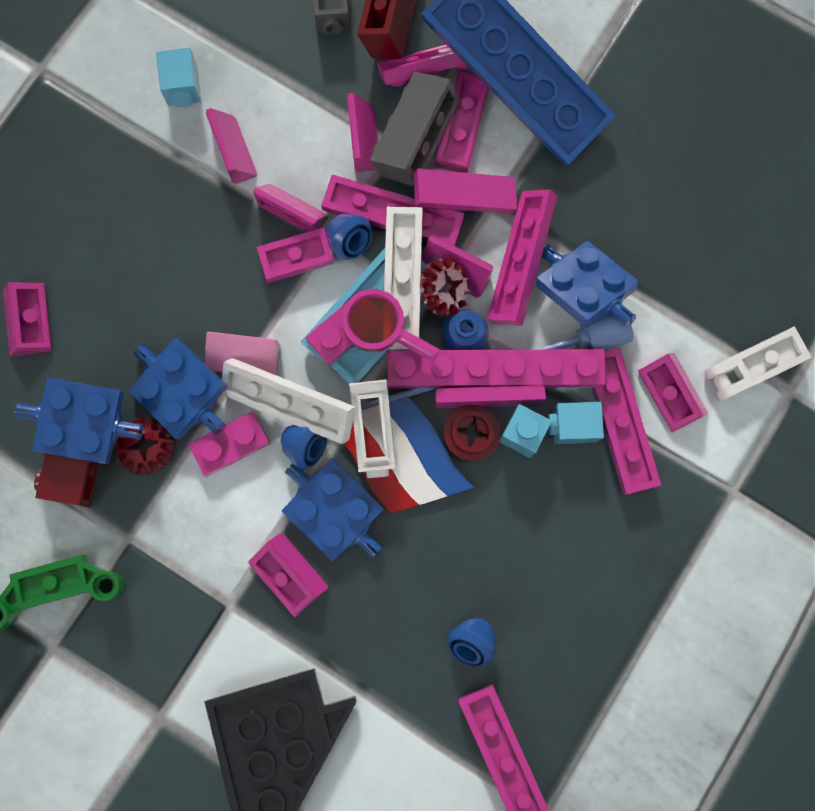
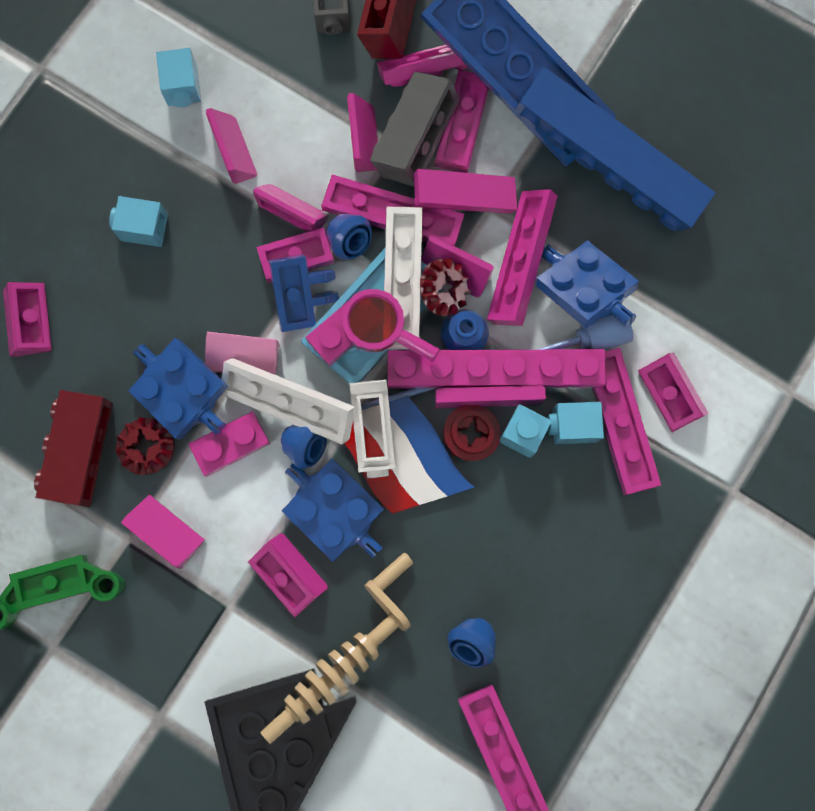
(78, 421): blue plate -> none
(138, 221): none -> medium azure brick
(163, 531): none -> dark pink slope
(293, 292): none -> blue hinge
(344, 665): none -> tan piece
(613, 151): none -> blue brick
(759, 363): white plate -> none

